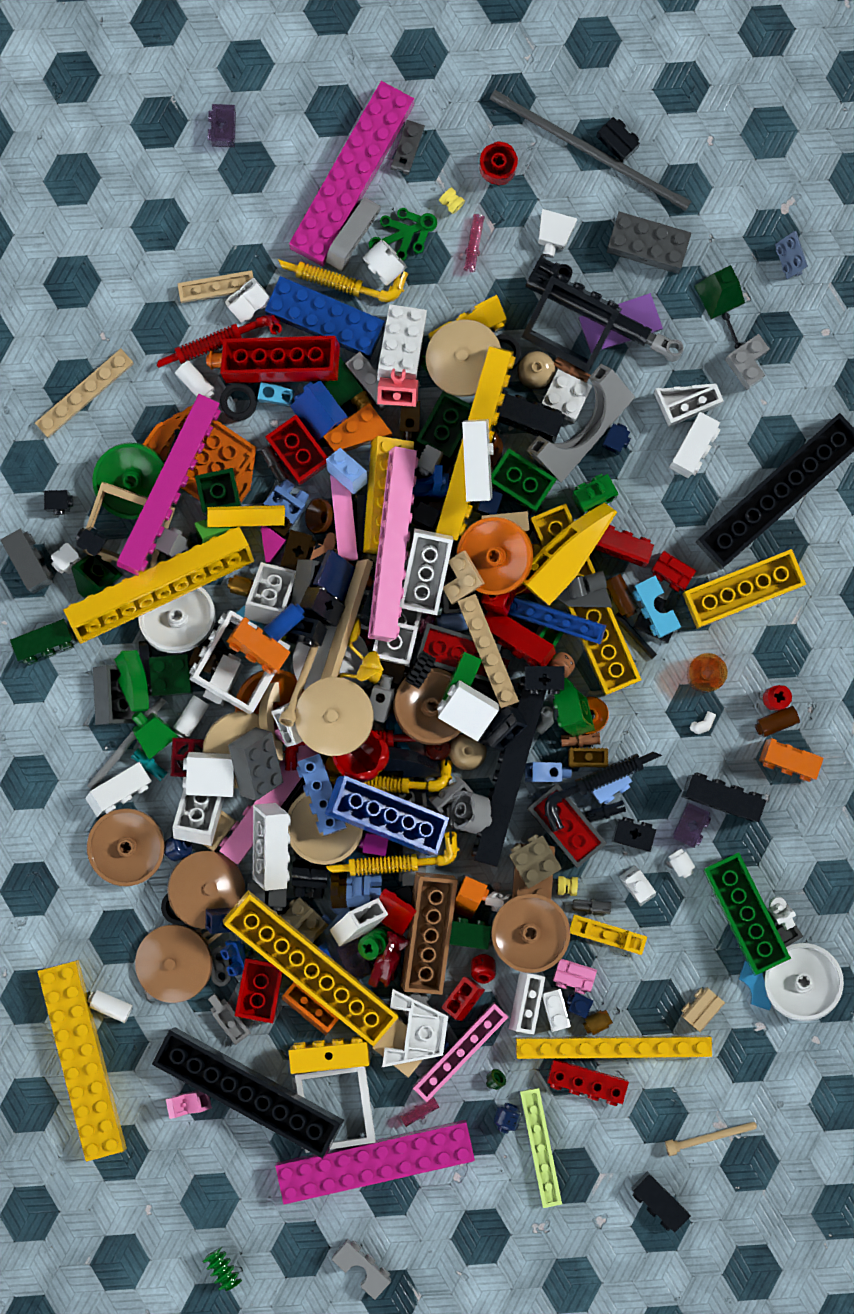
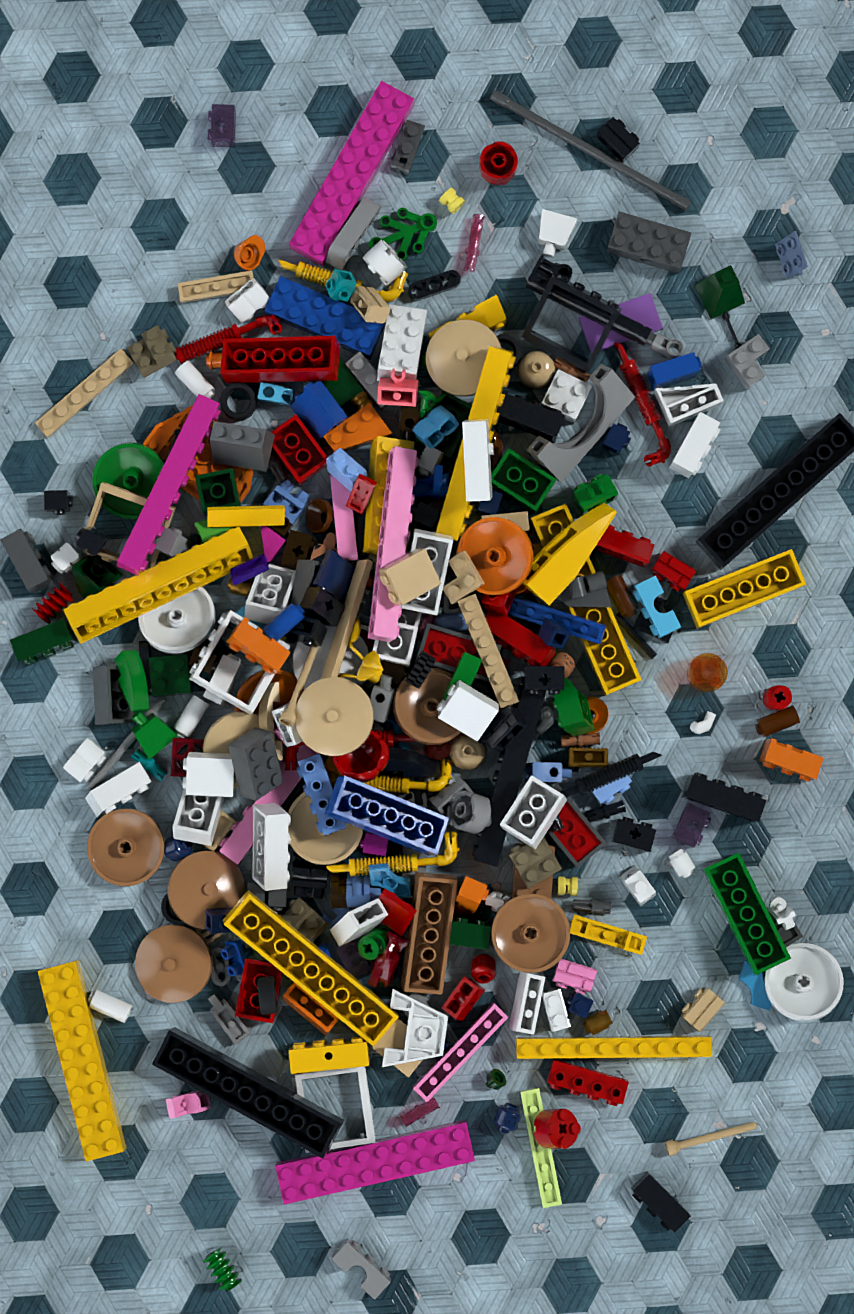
(53, 603): none -> red piece
(85, 760): none -> white brick
(152, 351): none -> dark tan plate
(241, 446): none -> dark grey slope
(249, 252): none -> orange hat
(249, 569): none -> dark purple tile
(267, 995): none -> black tyre
(341, 285): none -> teal brick
(361, 494): none -> red plate
(370, 304): none -> tan brick
(383, 877): none -> dark azure tile
(409, 577): none -> tan brick
(425, 406): none -> green piece
(435, 426): none -> dark azure brick
(449, 286): none -> black beam
(533, 812): none -> white brick
(554, 633): none -> dark blue brick
(556, 1128): none -> red brick
(645, 404): none -> red piece
(674, 371): none -> blue brick

